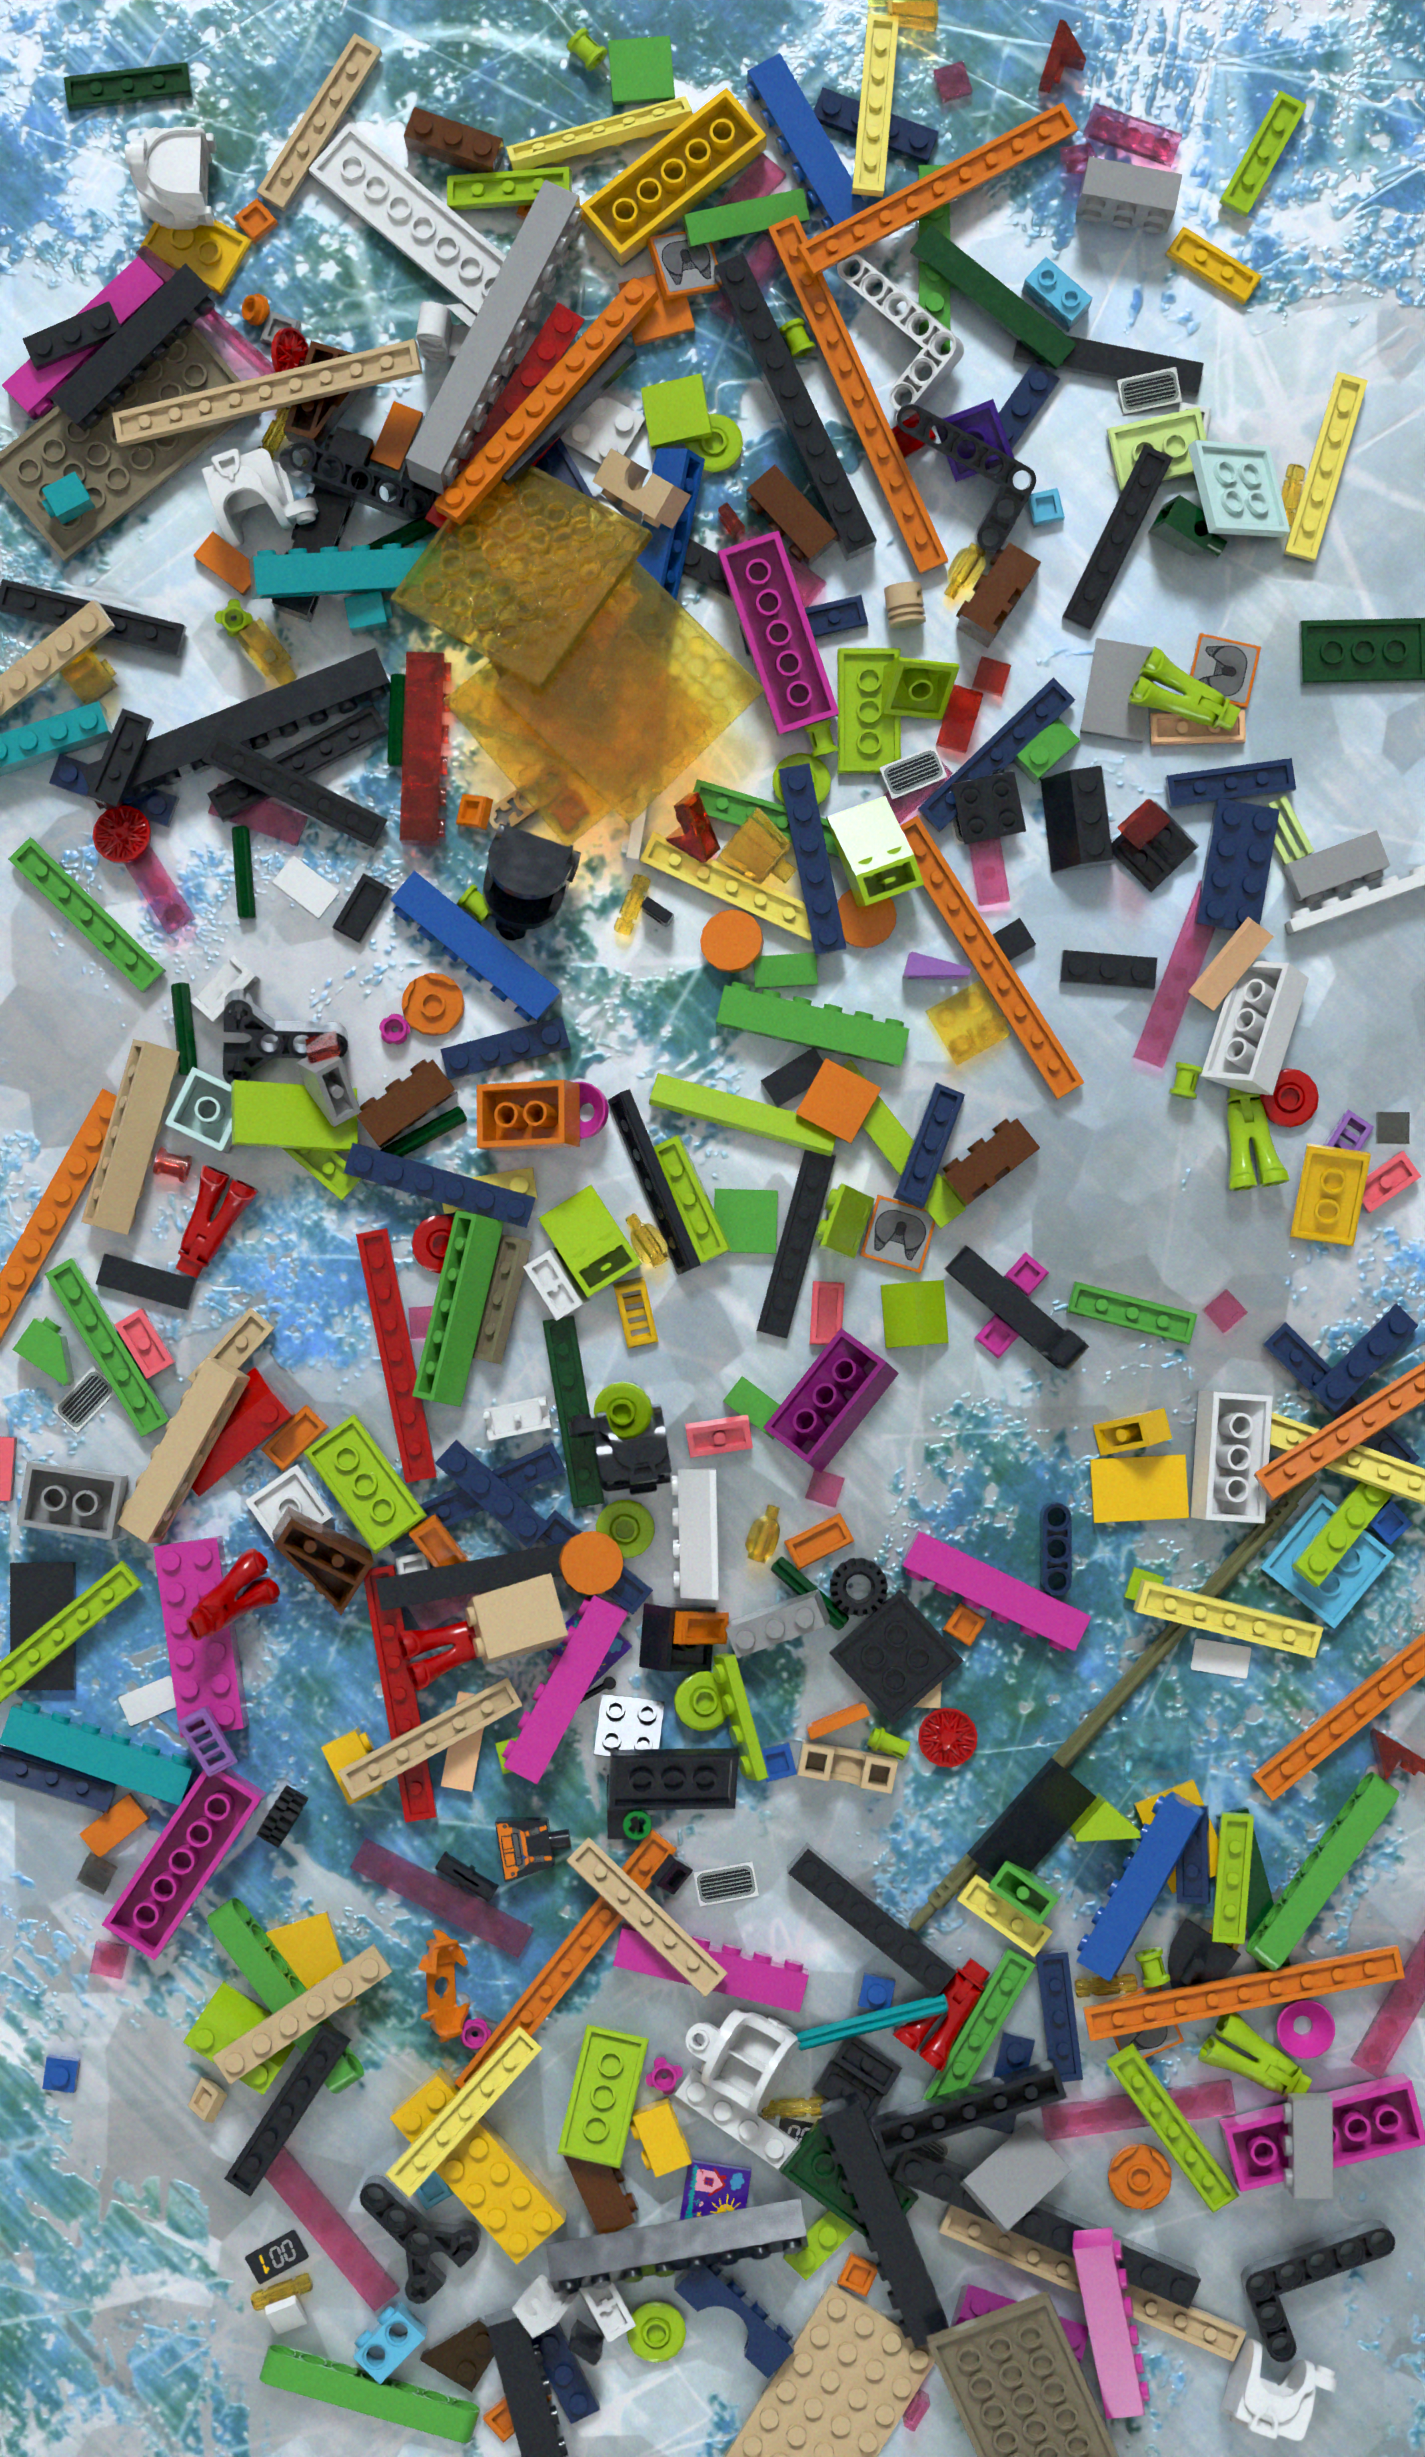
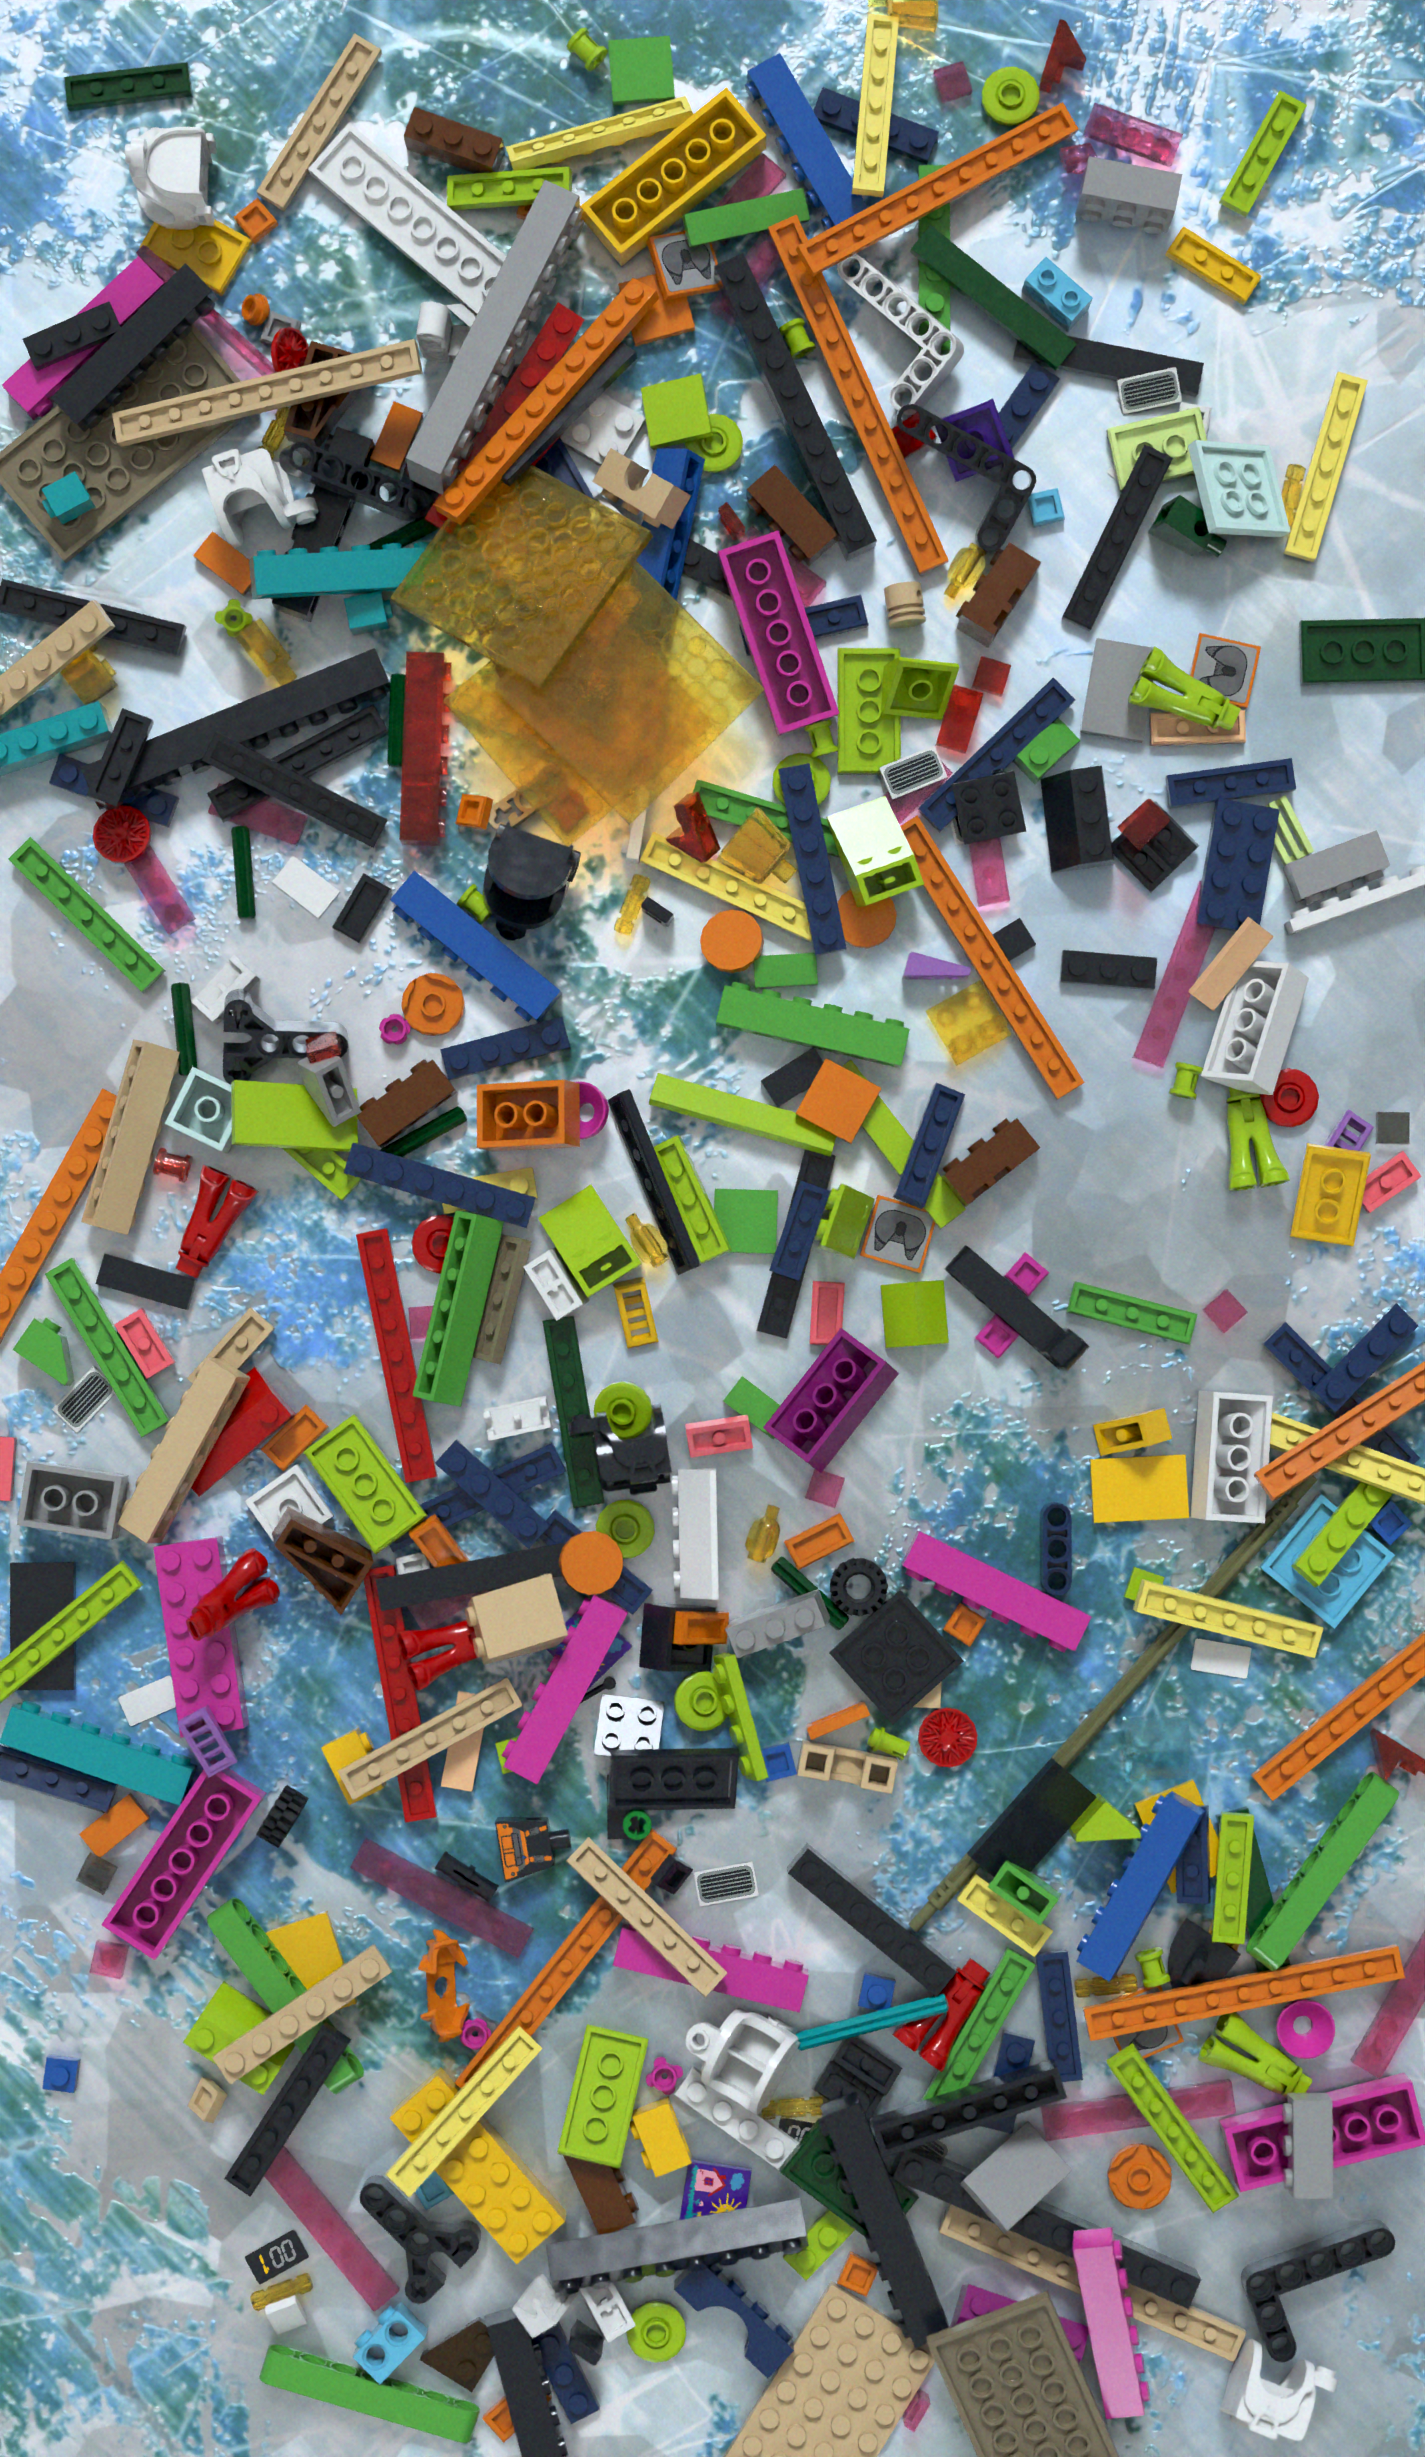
(799, 1230): none -> dark blue plate
(1010, 96): none -> lime wheel

